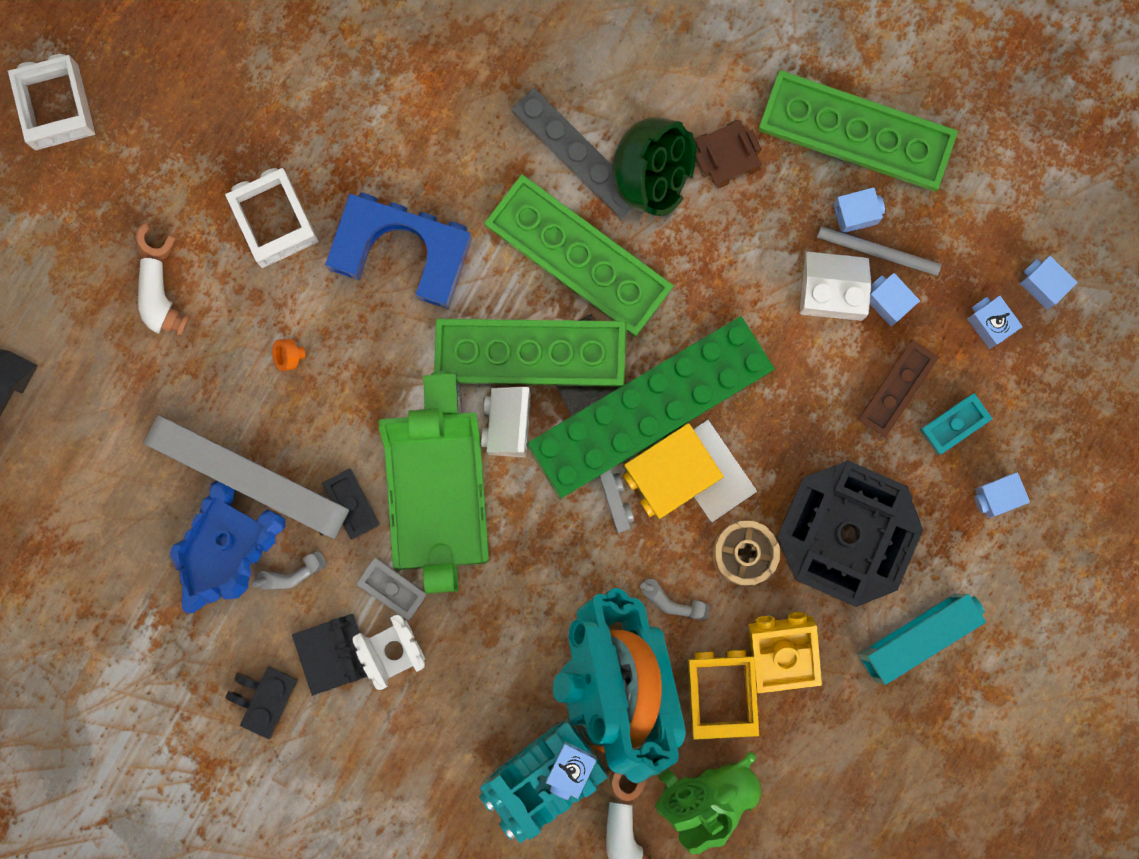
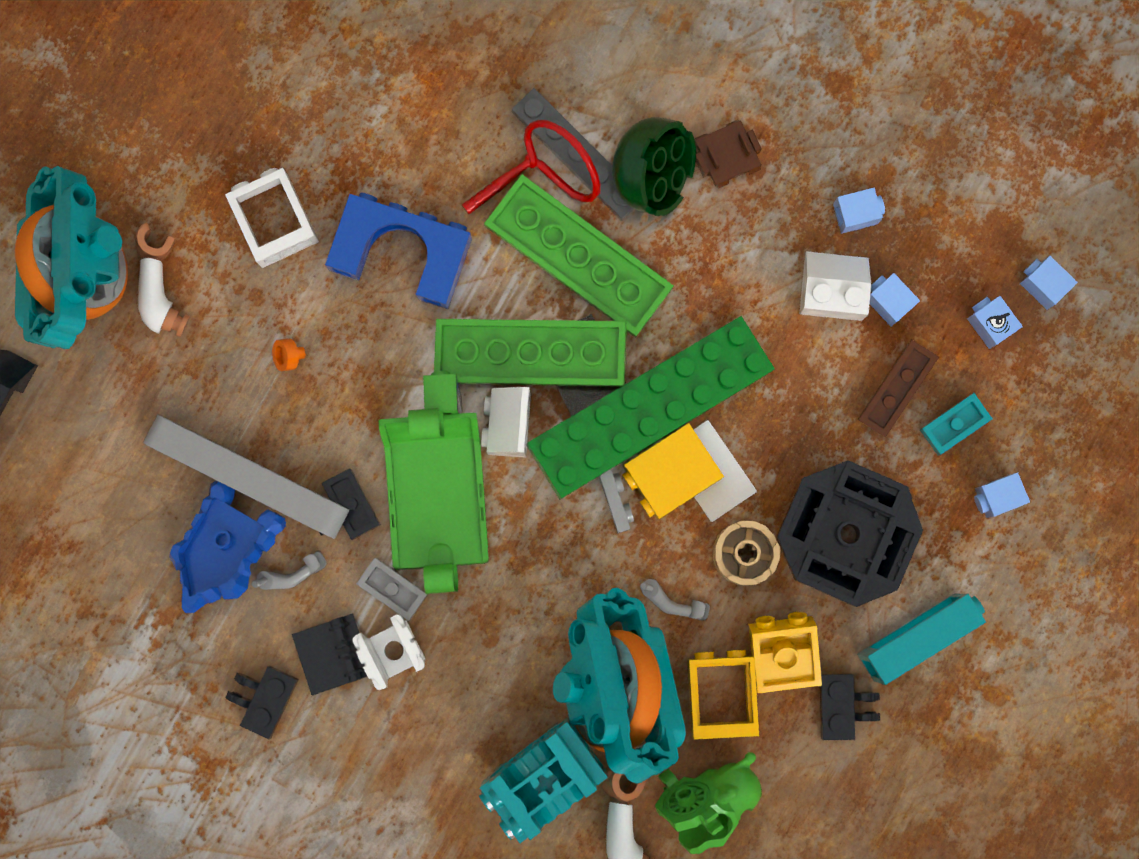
(59, 131): white window -> none
(65, 260): none -> teal piece
(531, 162): none -> red piece
(570, 771): light blue brick -> none
(838, 709): none -> black hinge
(858, 131): bright green plate -> none
(879, 250): light grey bar -> none

